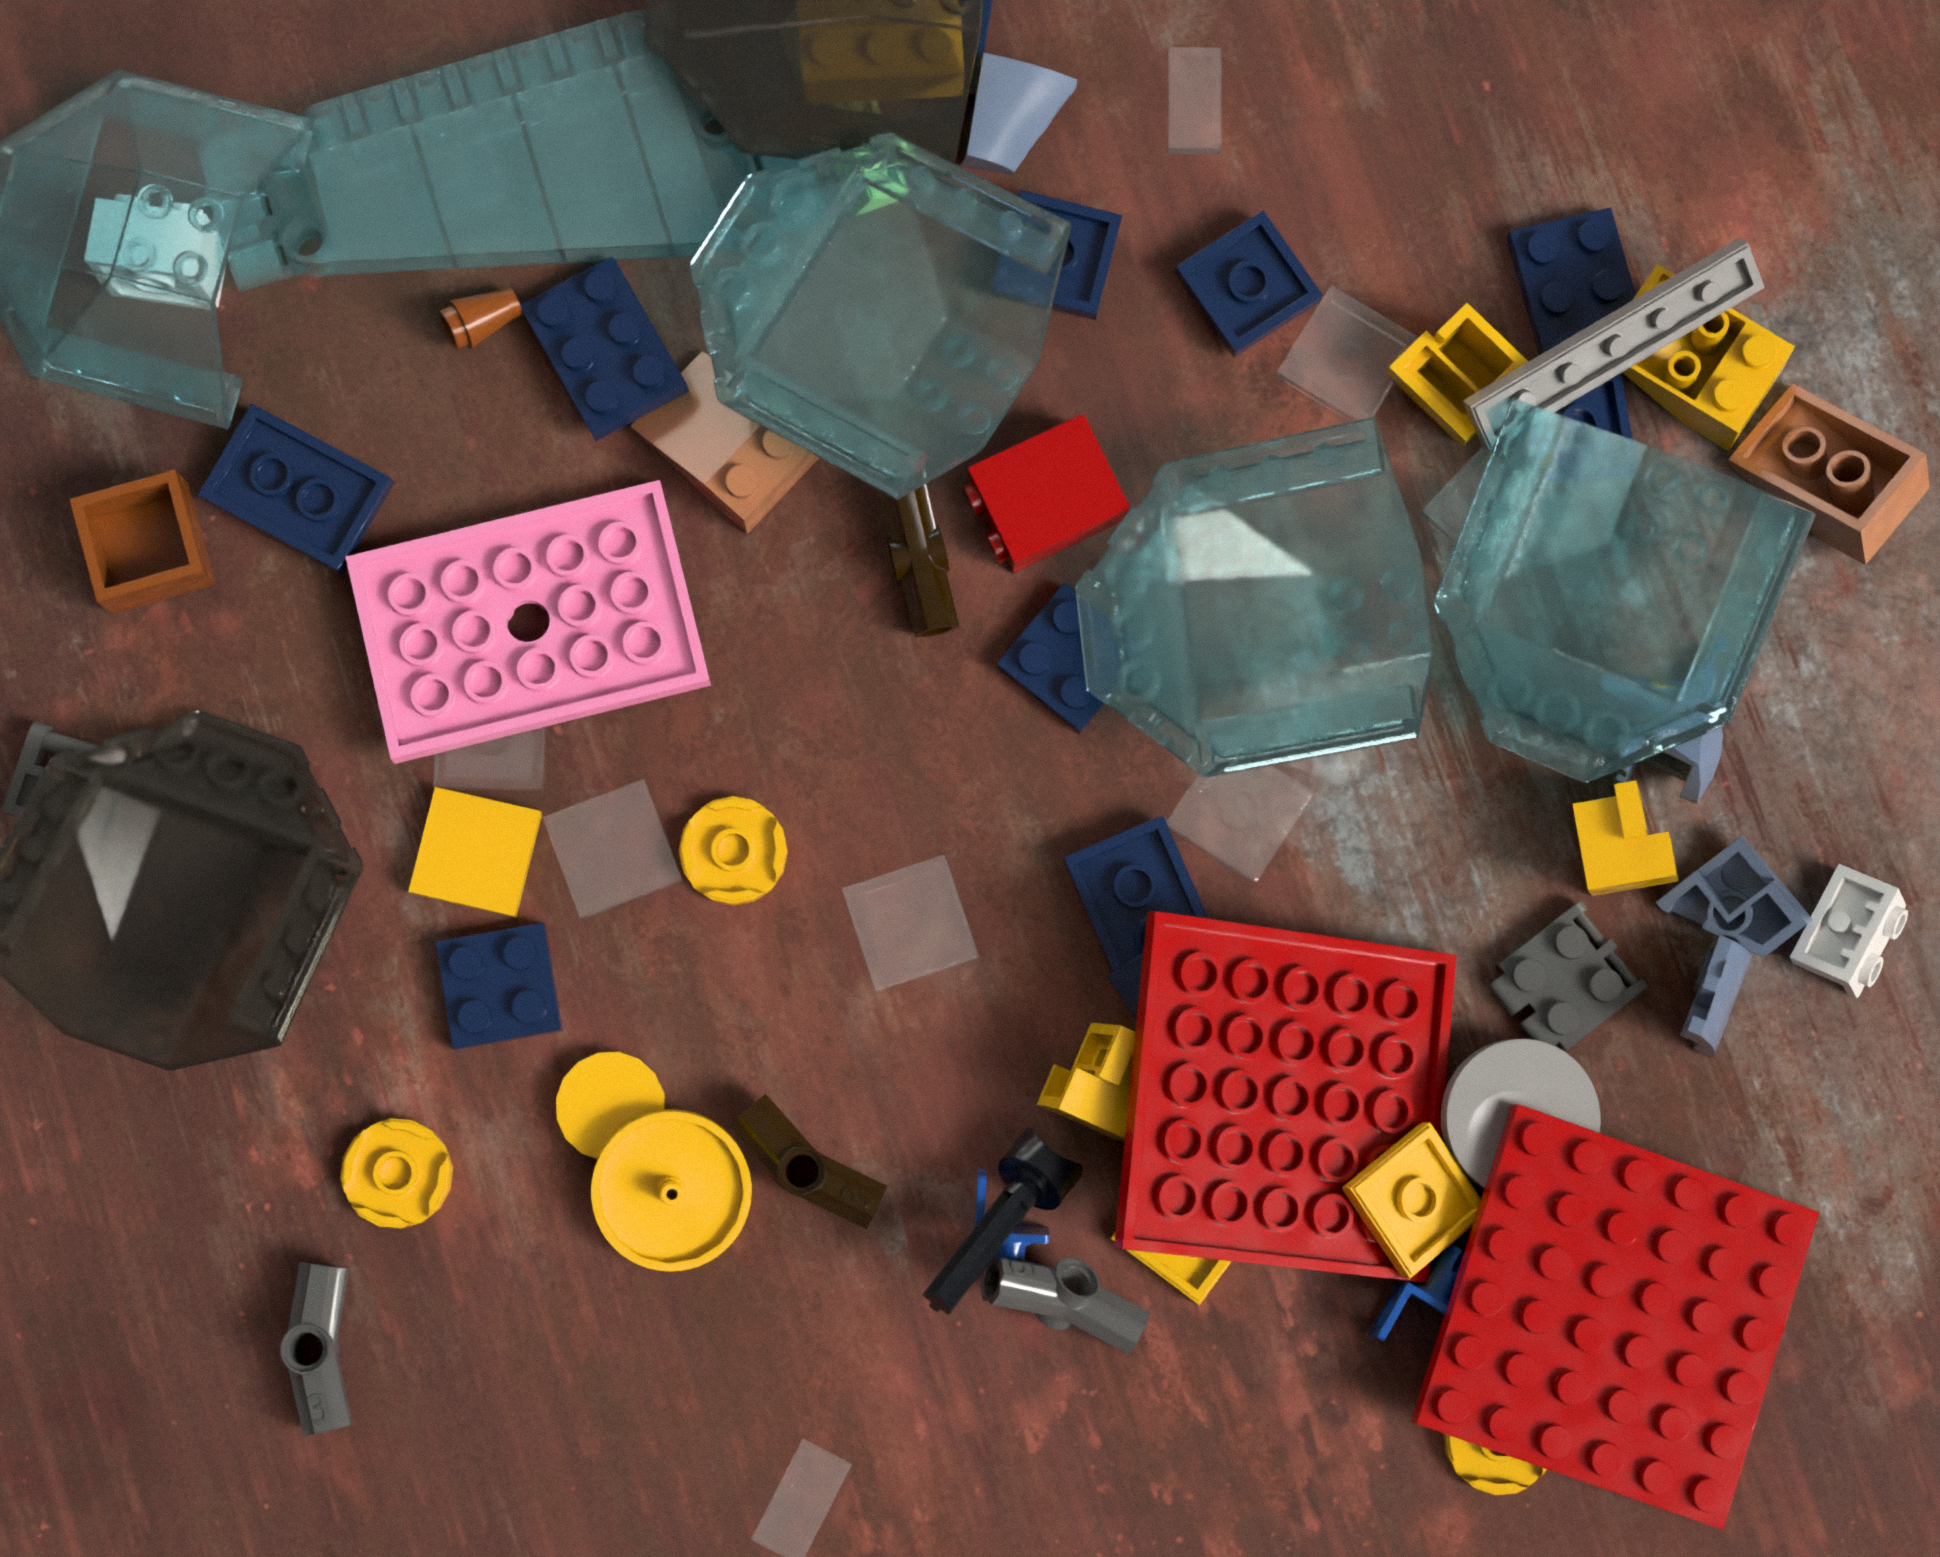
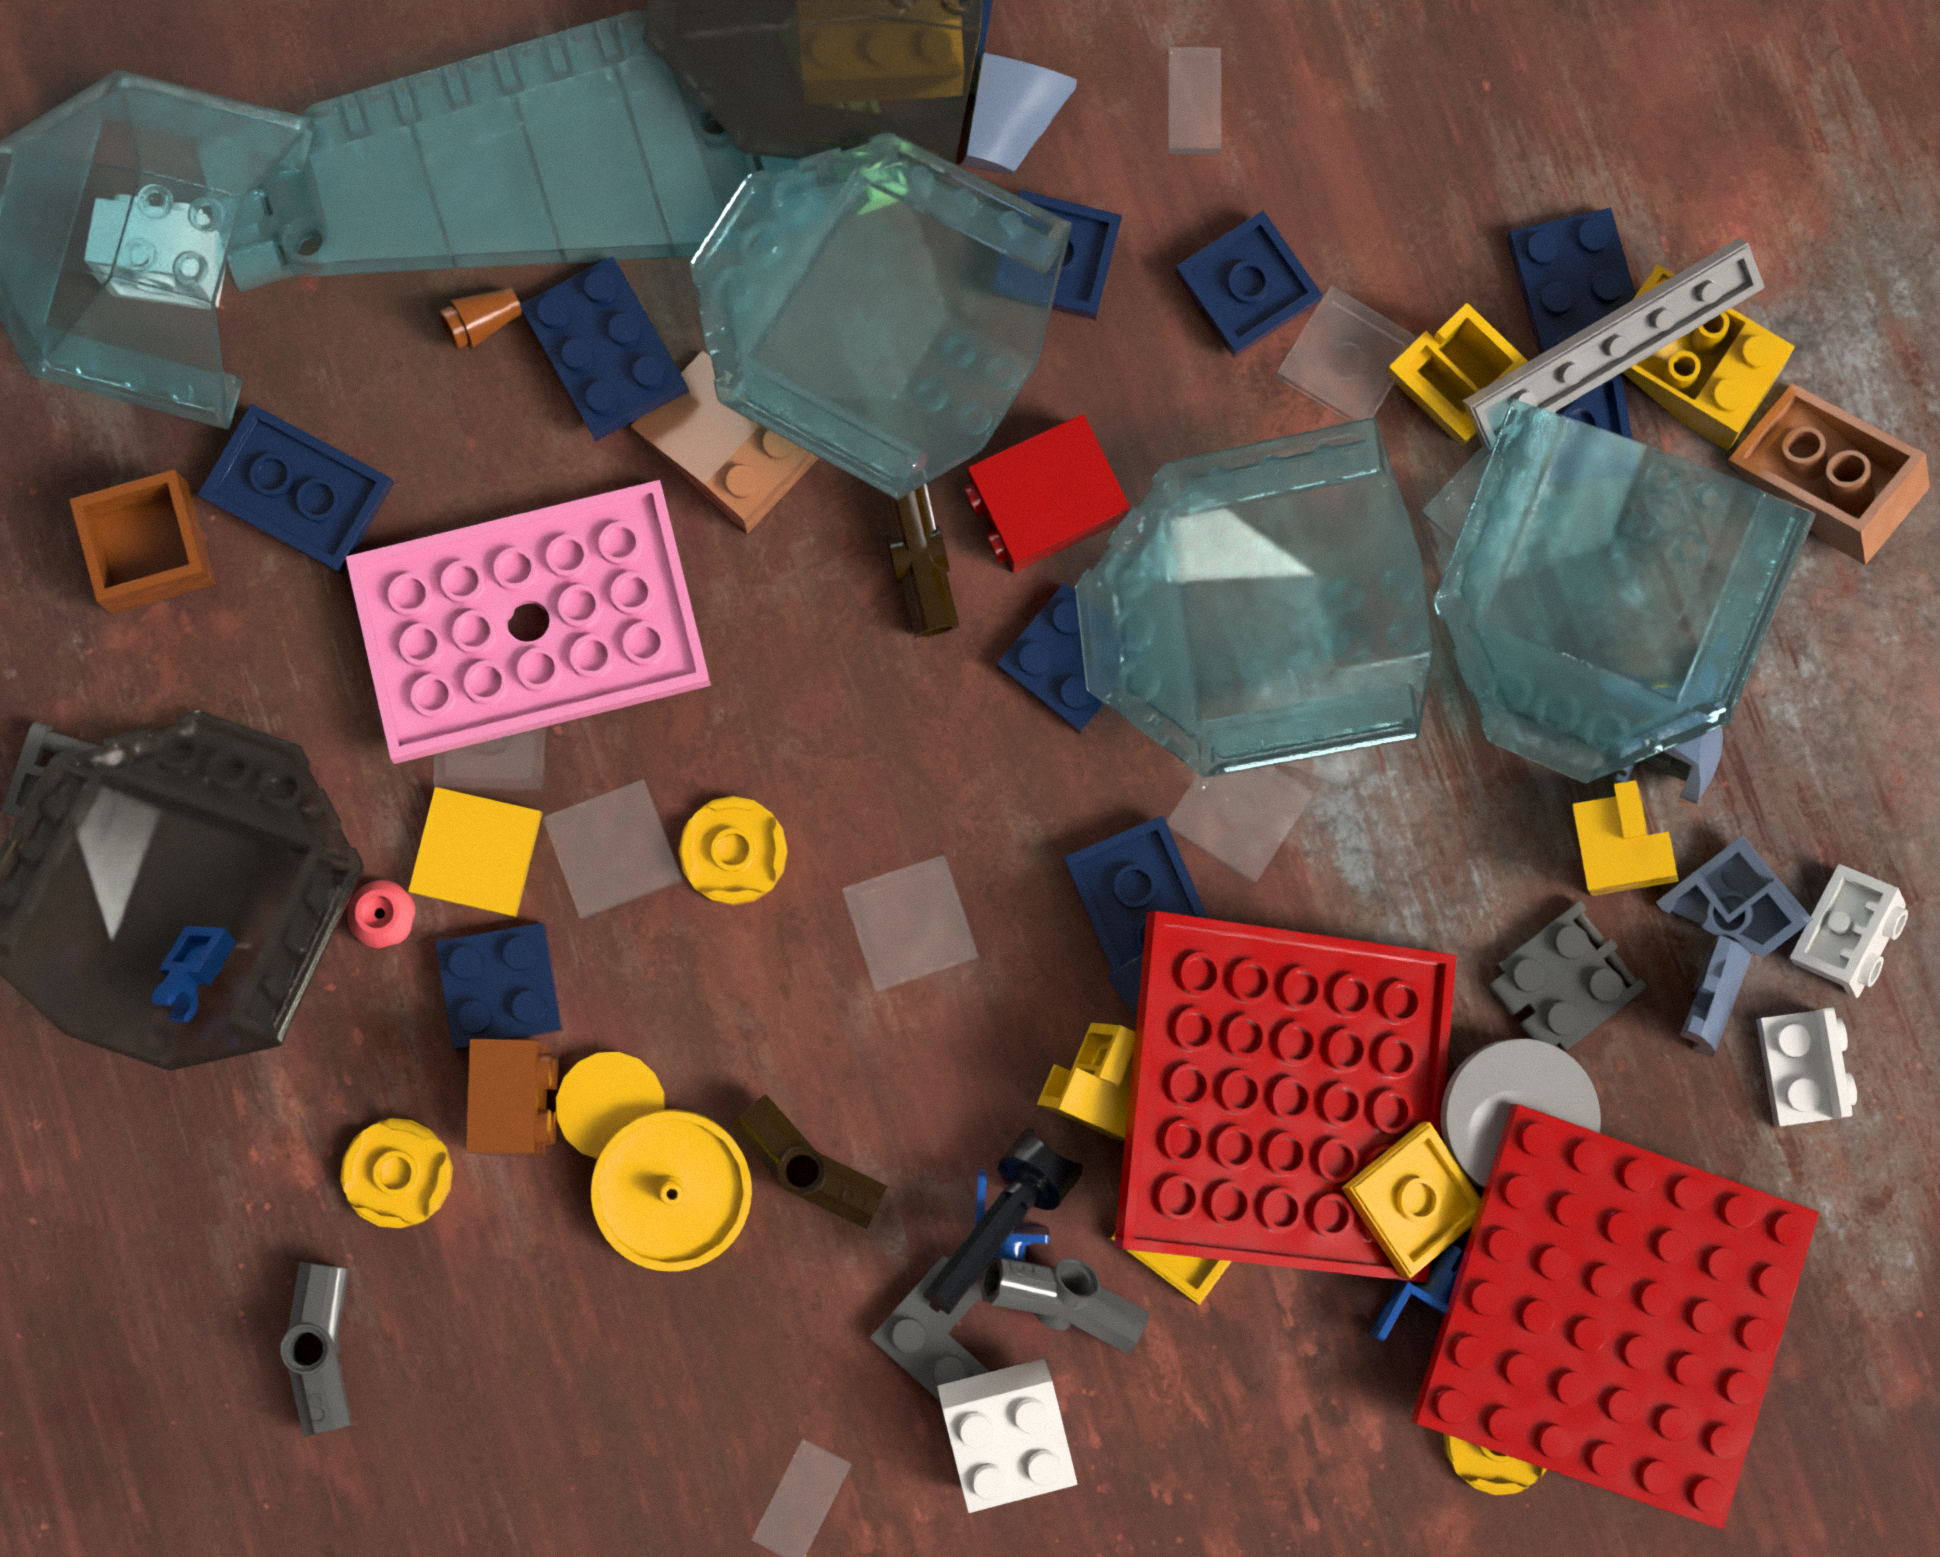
(191, 962): none -> blue plate
(398, 915): none -> coral plate
(510, 1098): none -> dark orange brick
(920, 1337): none -> dark grey plate
(1007, 1435): none -> white brick
(1806, 1067): none -> white bracket

